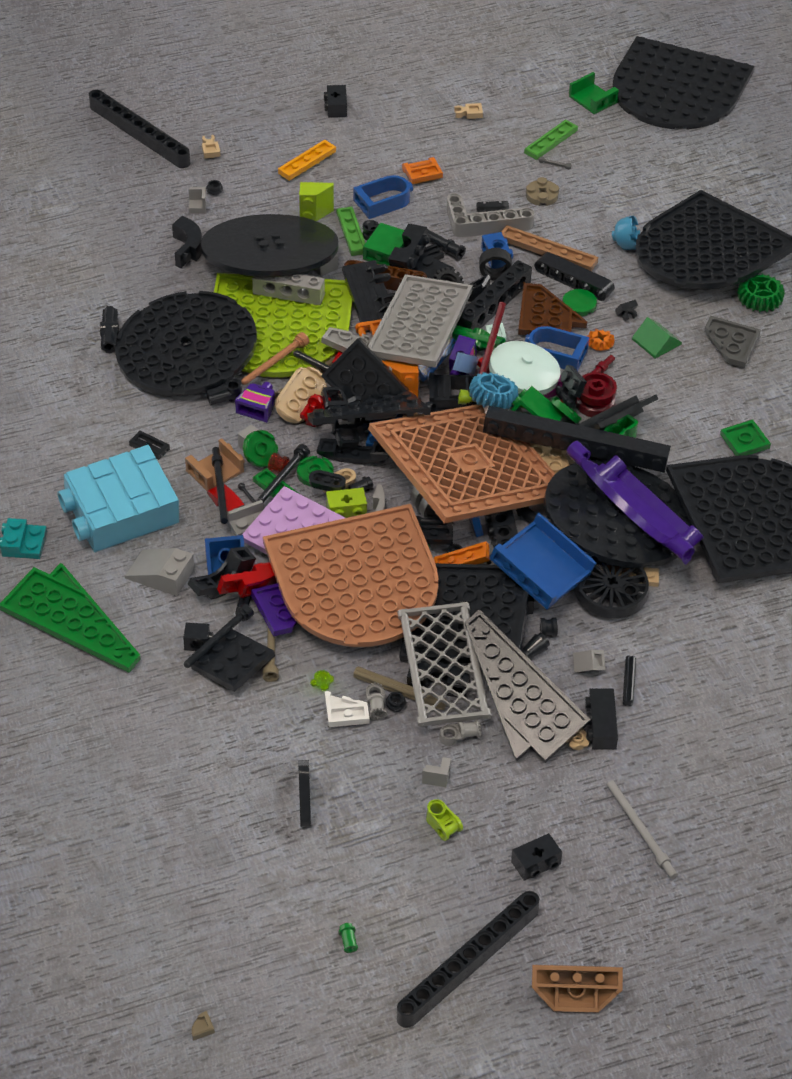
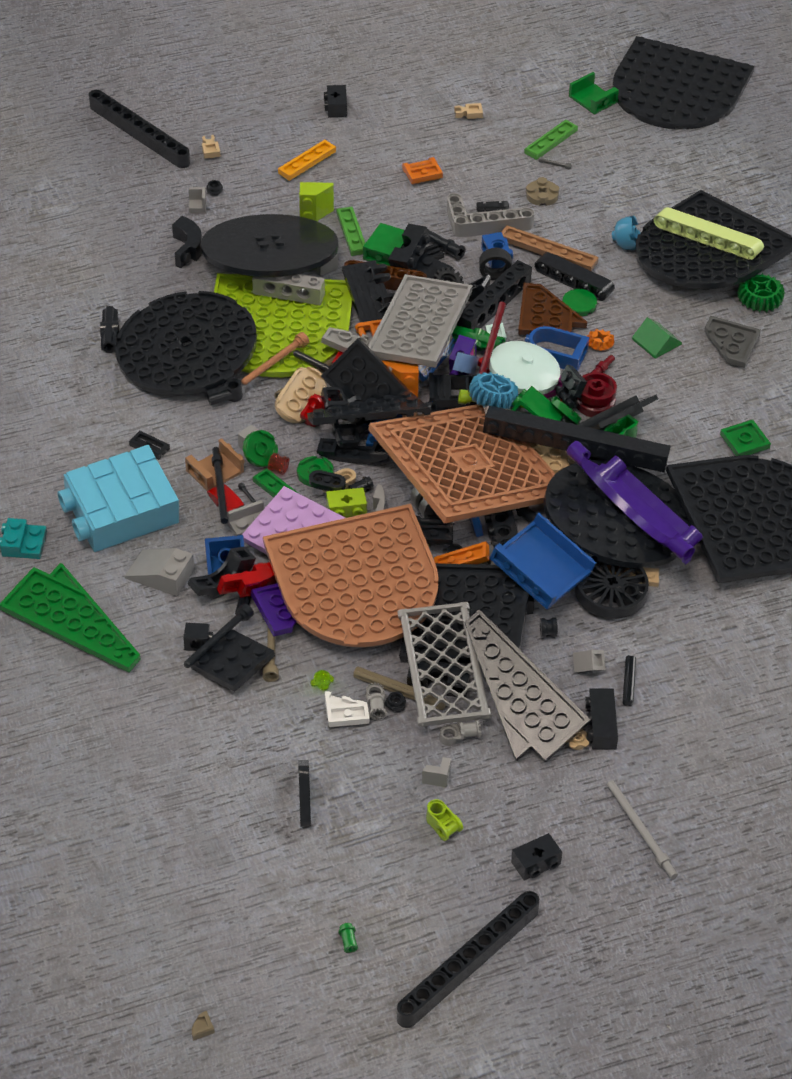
(256, 401): dark purple torso -> none
(300, 453): black piece -> none
(368, 228): black wheel -> none
(374, 209): blue window -> none
(536, 645): black cone -> none
(577, 987): medium nougat wedge -> none
(627, 308): black tile -> none
(708, 233): none -> yellowish green beam

